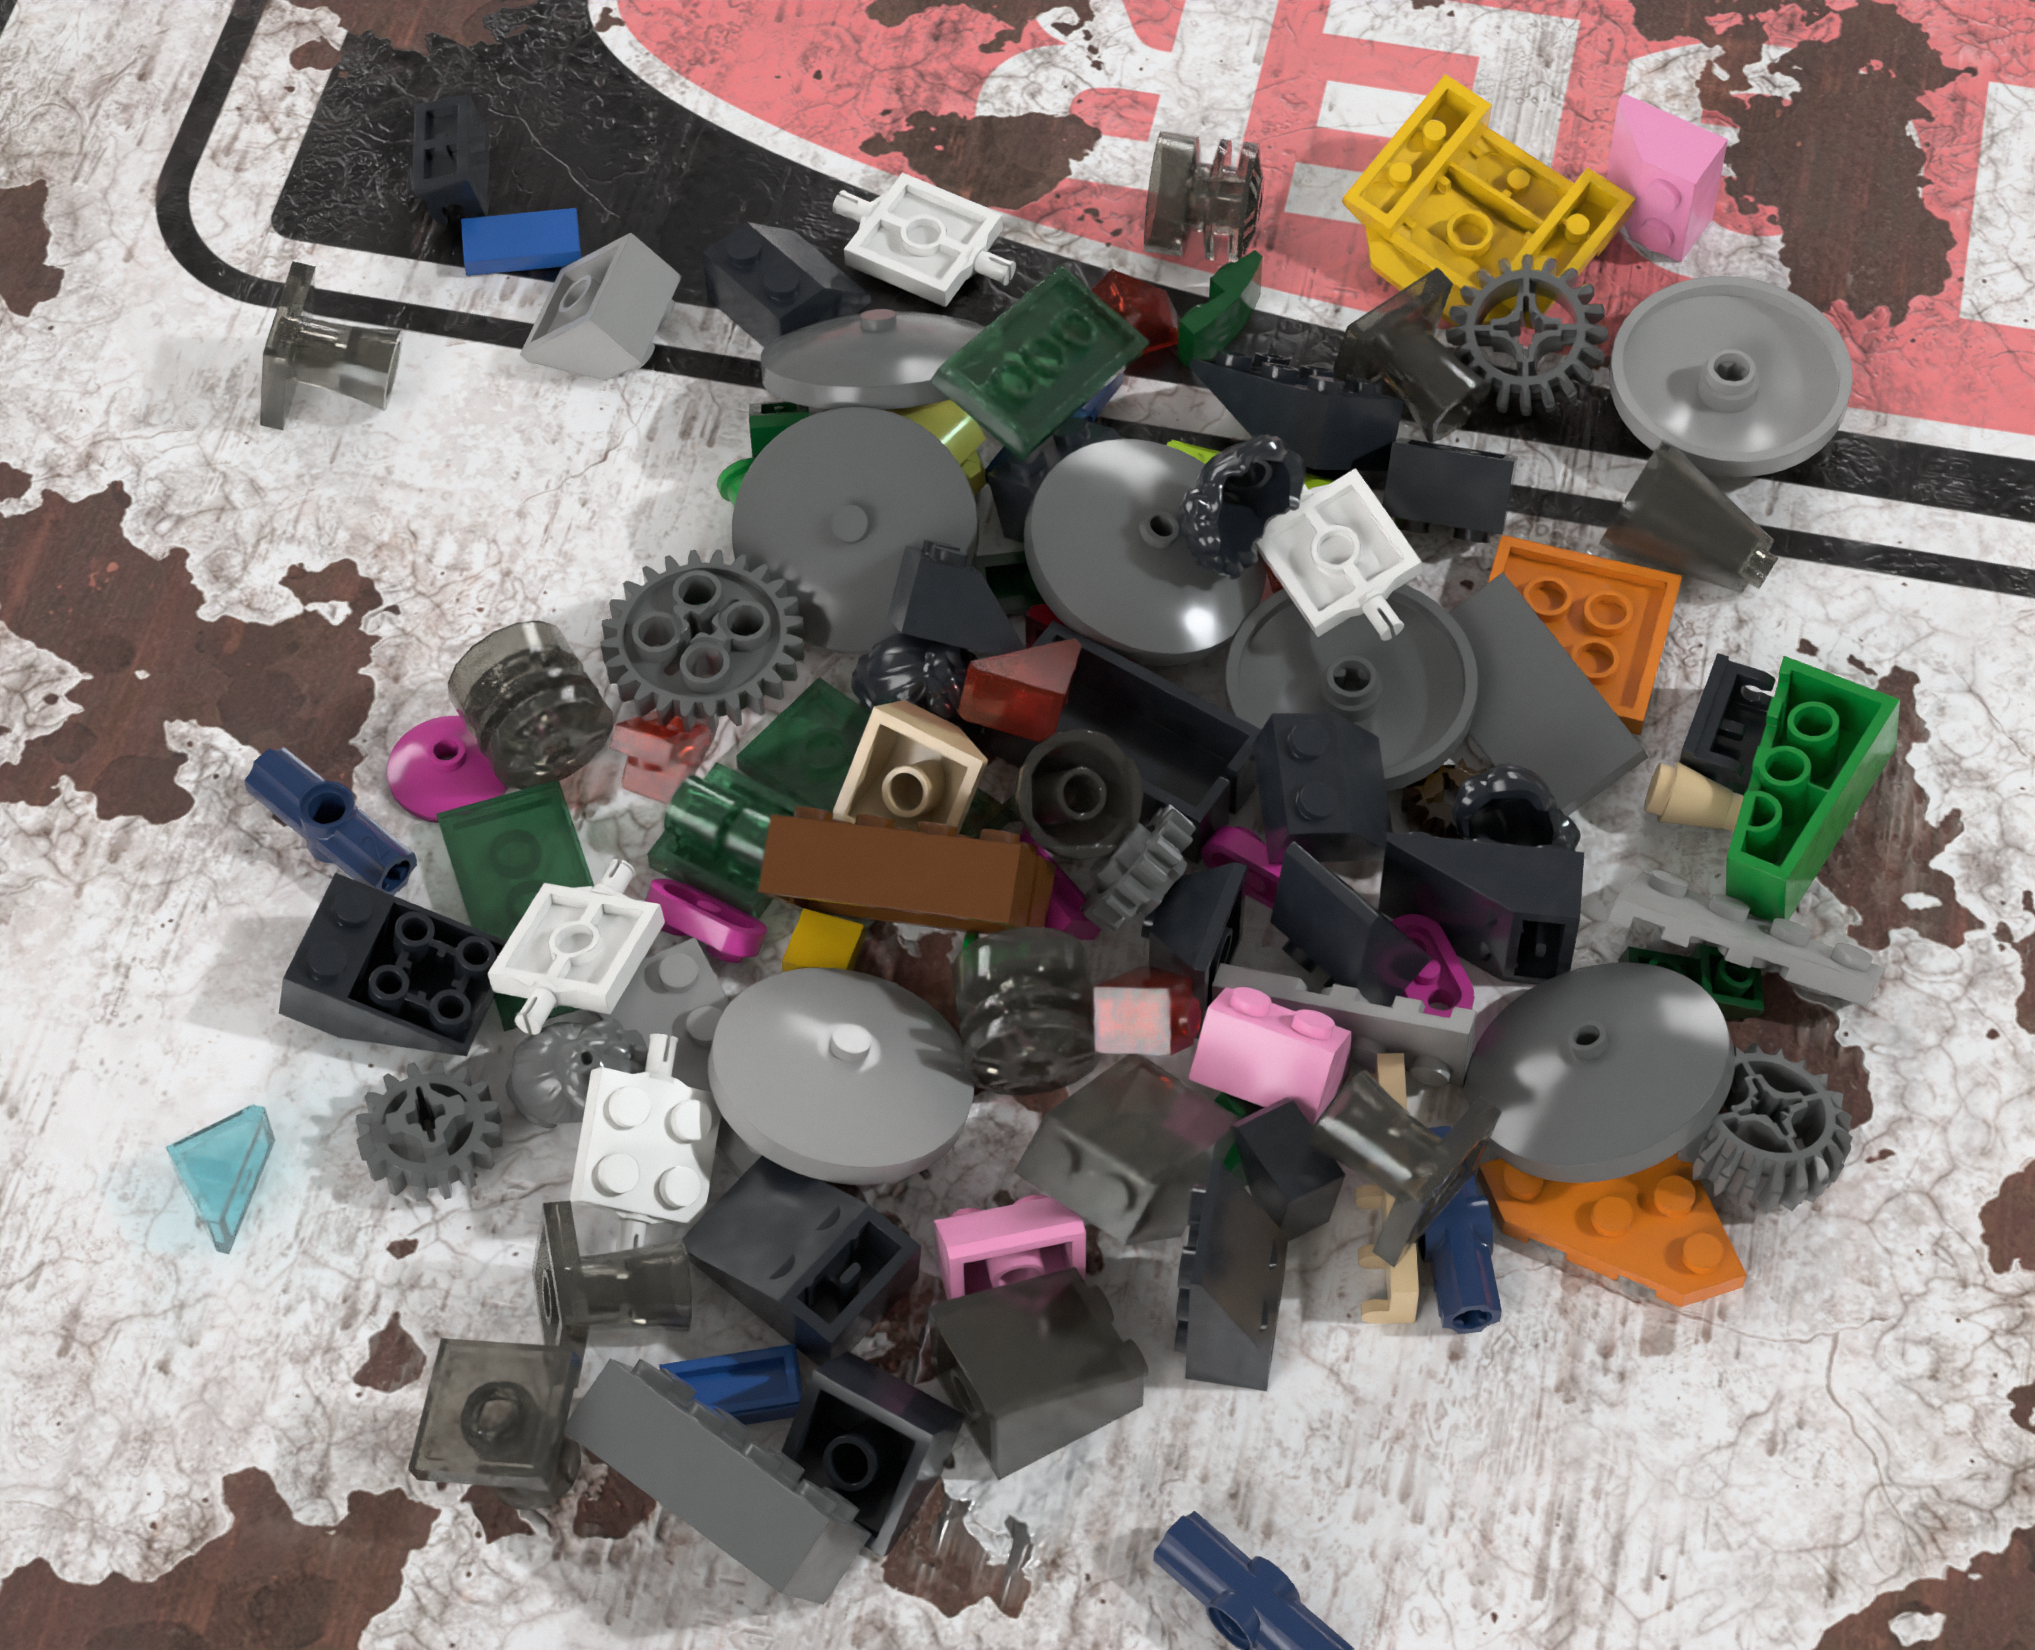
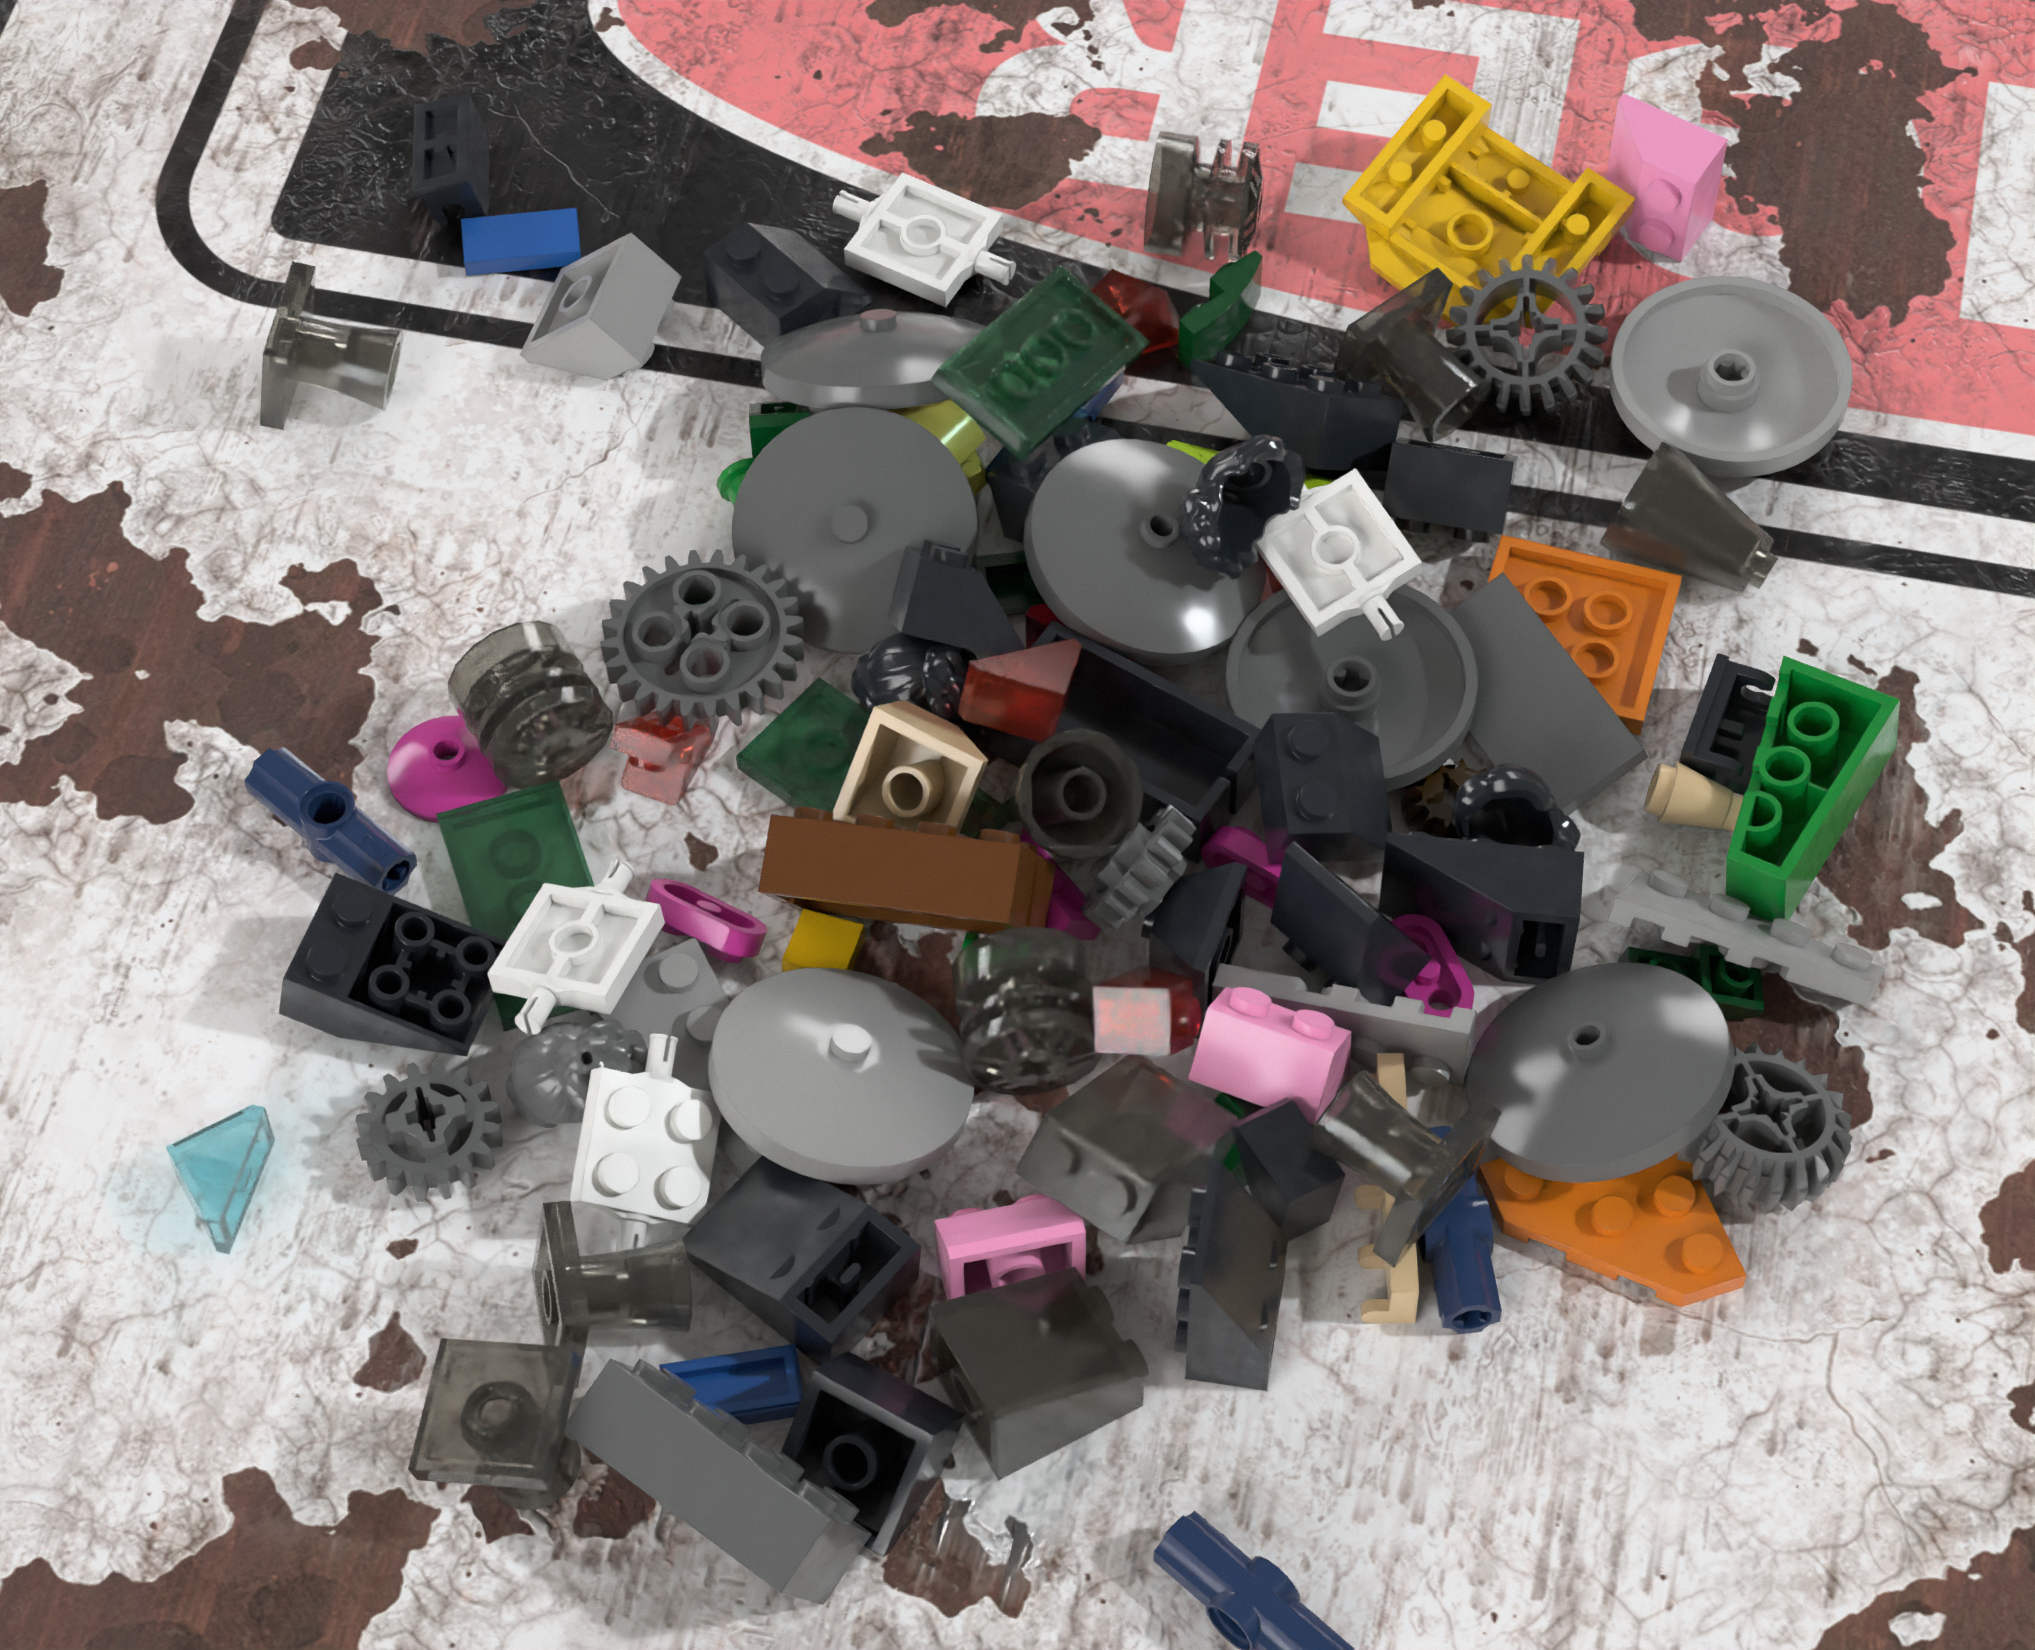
(719, 836): clear green plate -> none

